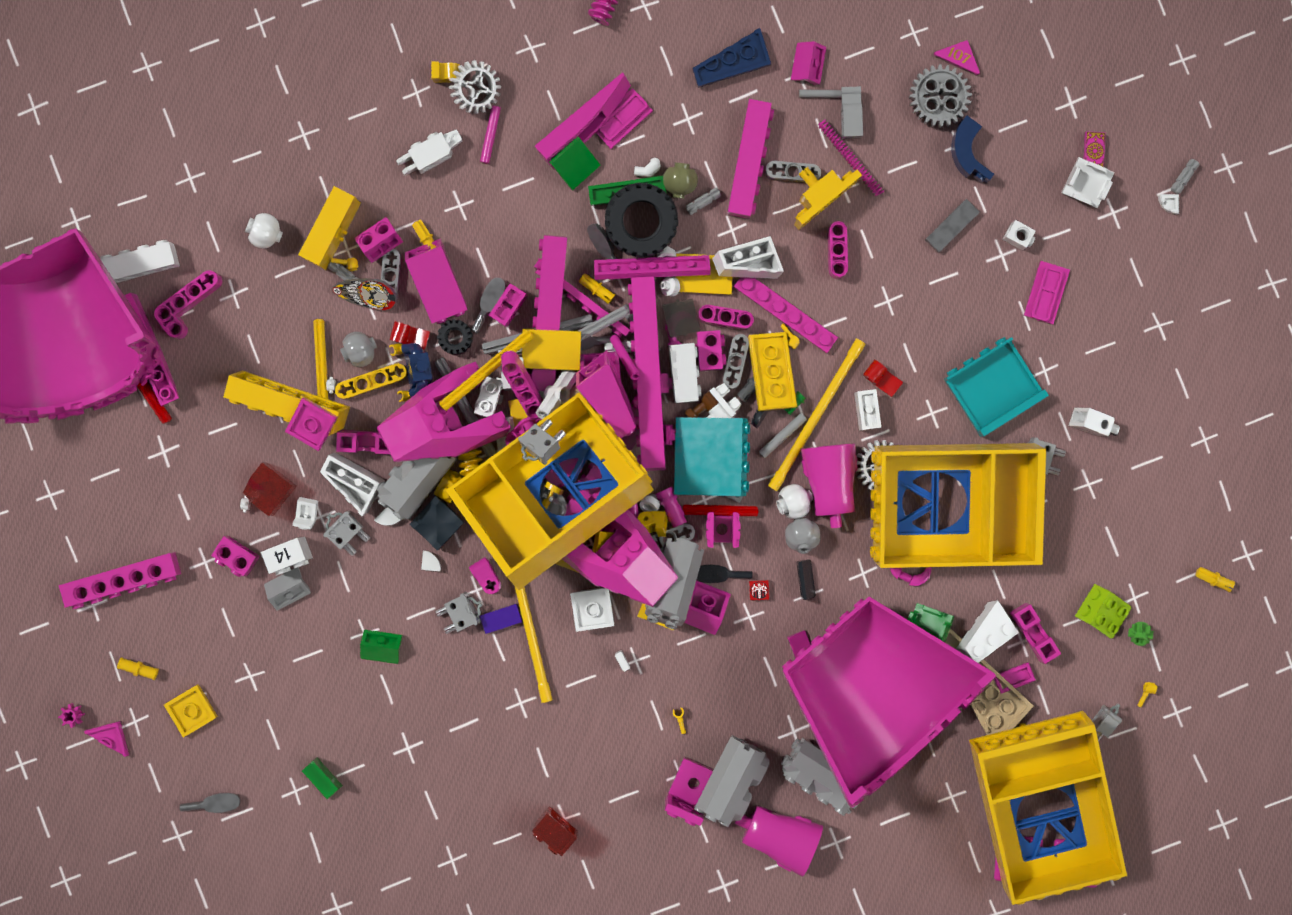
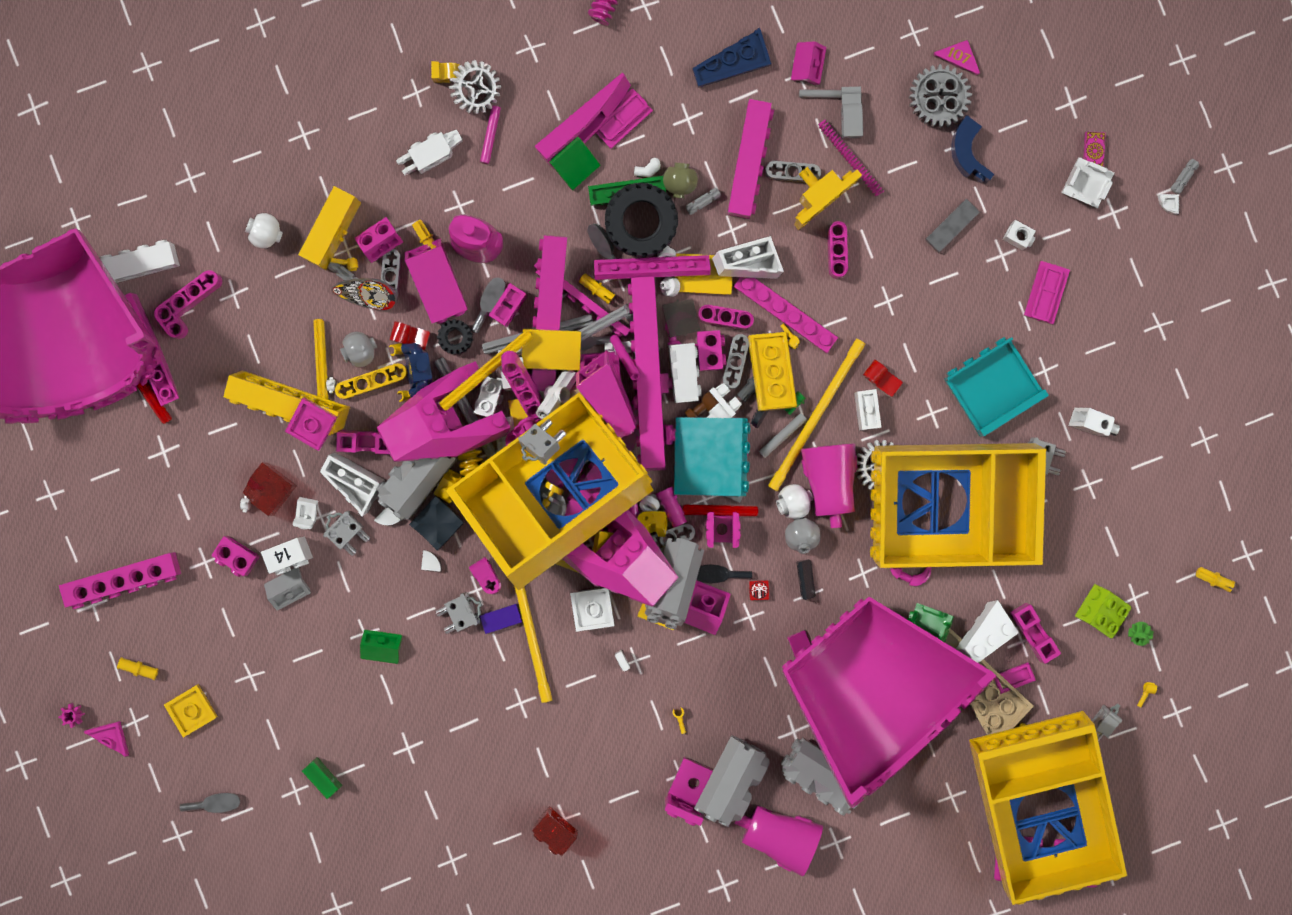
(475, 238): none -> dark pink torso

